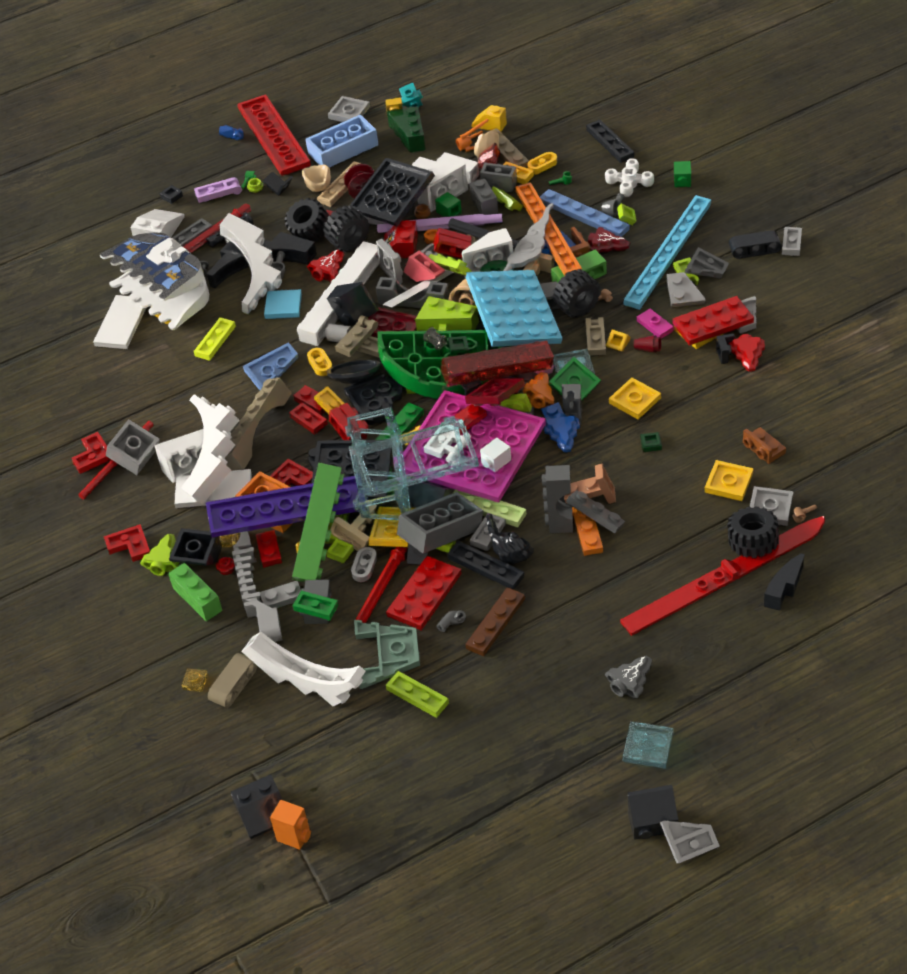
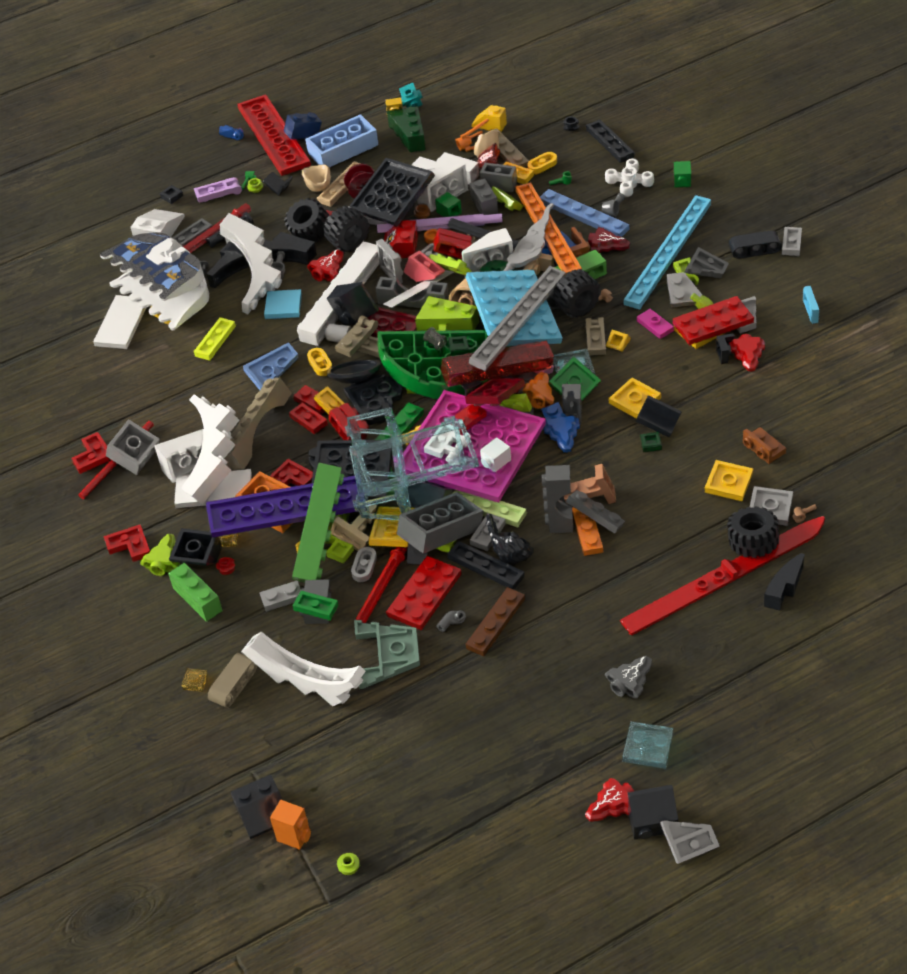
(267, 617): light grey piece -> none
(268, 548): red plate -> none
(302, 125): none -> dark blue brick
(348, 108): light grey plate -> none
(348, 869): none -> lime plate
(417, 694): lime plate -> none
(516, 319): none -> light grey plate
(571, 123): none -> black plate
(611, 801): none -> red rock
(626, 214): lime plate -> none
(648, 344): dark red cone -> none
(658, 416): none -> black panel
(701, 301): none -> lime cylinder
(810, 304): none -> medium azure tile

